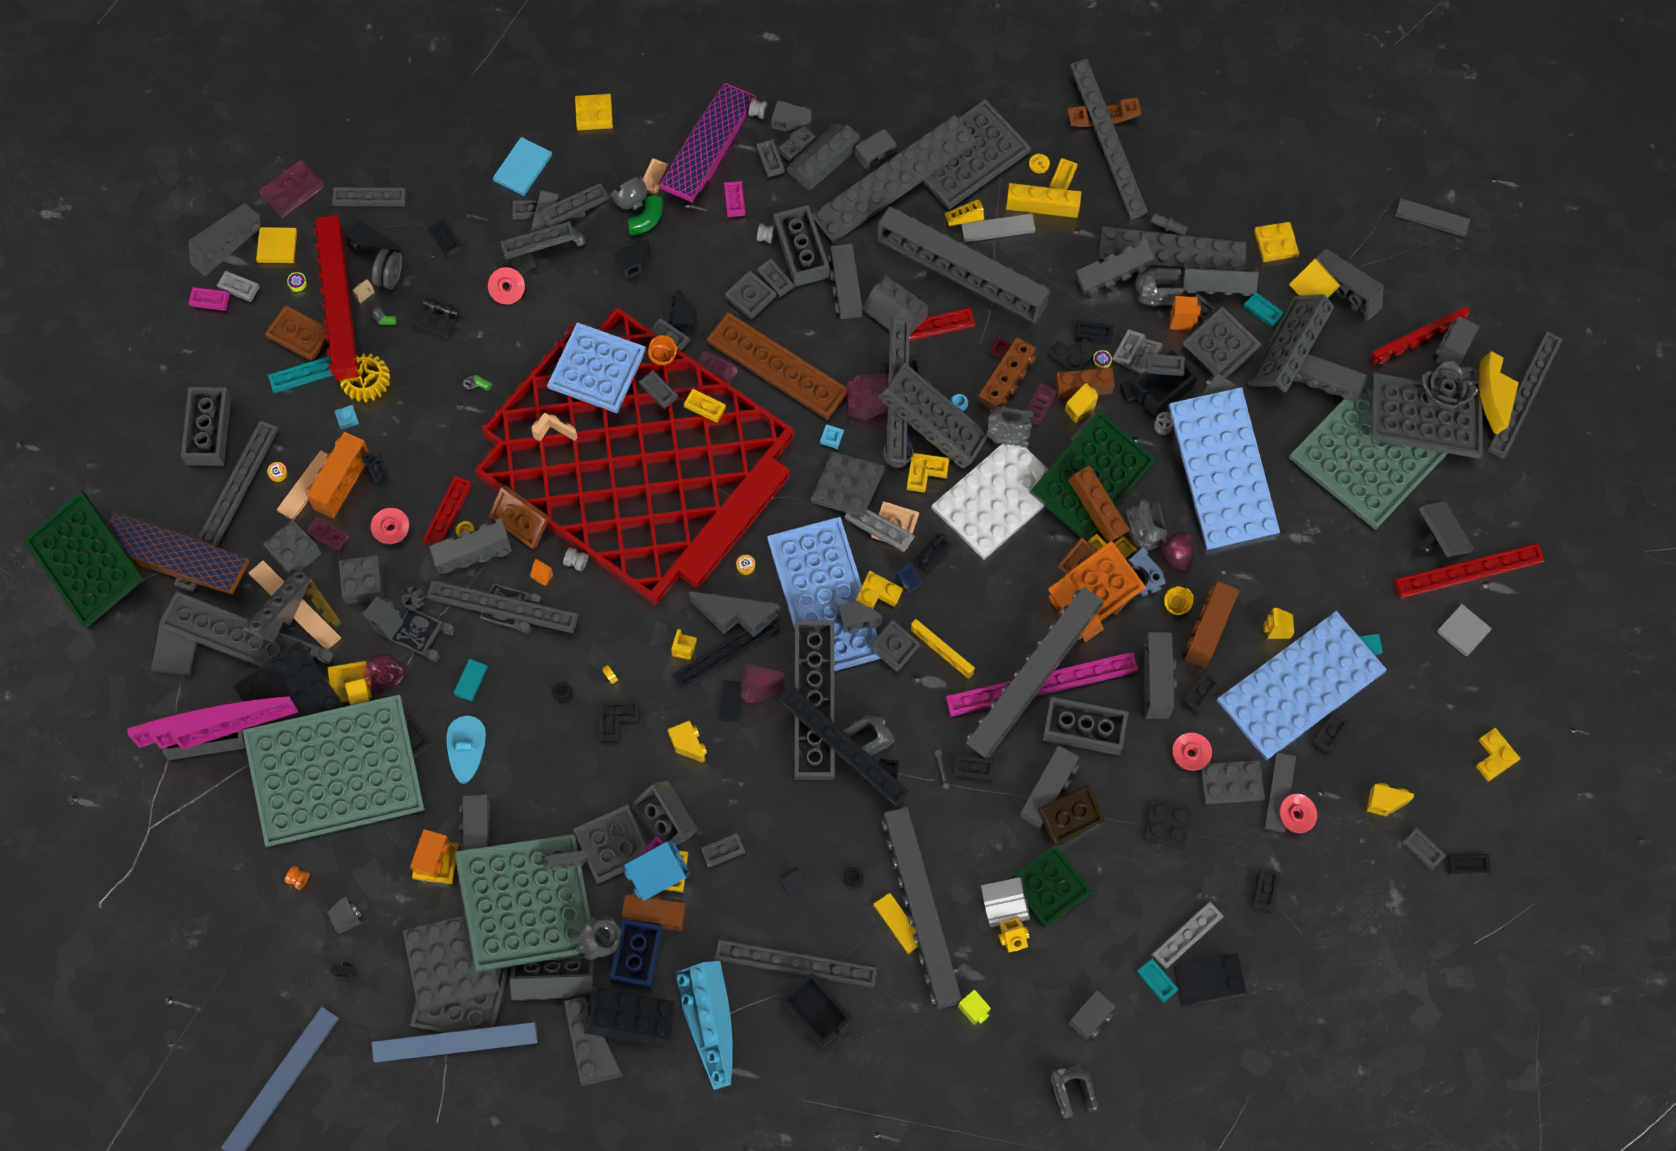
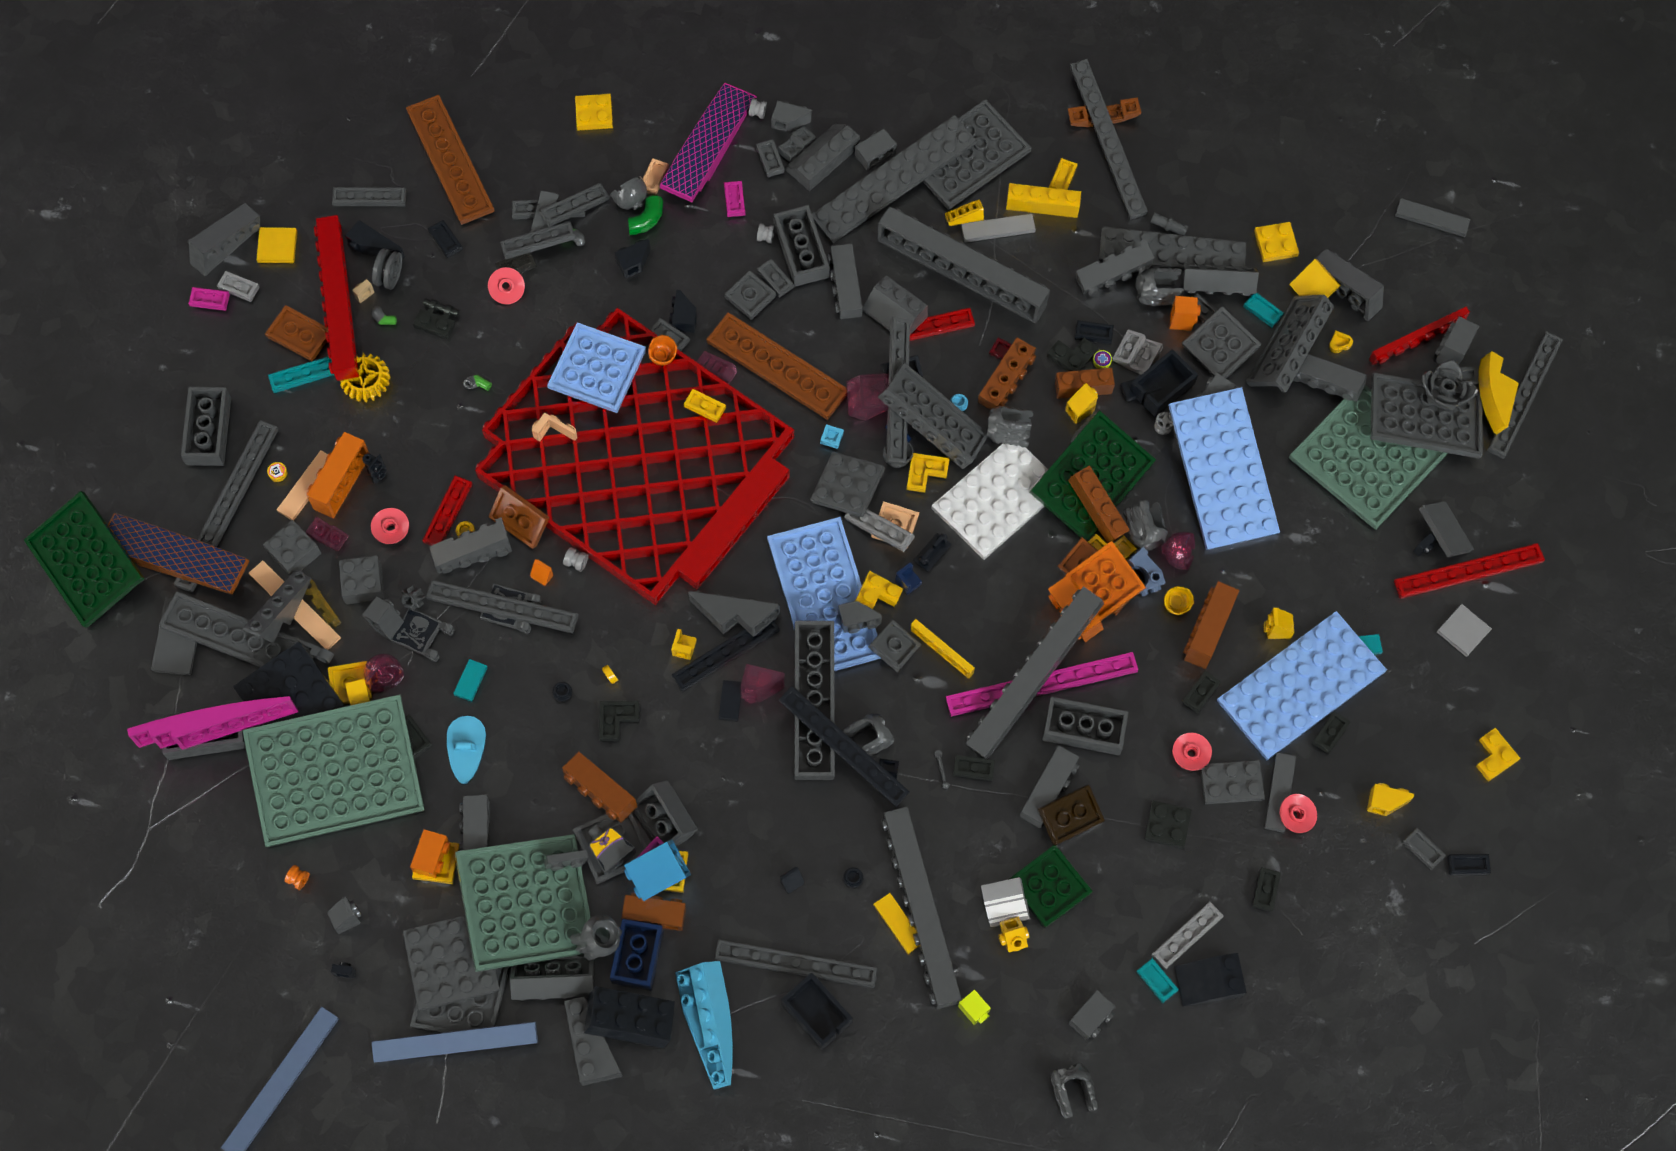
(291, 189): clear pink plate -> none
(297, 282): tile -> none
(346, 417): medium azure plate -> none
(450, 159): none -> dark orange plate
(522, 166): medium azure tile -> none
(599, 787): none -> dark orange brick
(610, 849): none -> dark grey torso
(658, 389): dark grey tile -> none
(686, 742): yellow slope -> none
(722, 850): dark grey plate -> none
(745, 564): tile -> none
(1039, 163): yellow piece -> none
(1045, 394): clear pink slope -> none
(1158, 675): dark grey brick -> none
(1165, 364): dark grey tile -> none
(1340, 342): none -> yellow tile

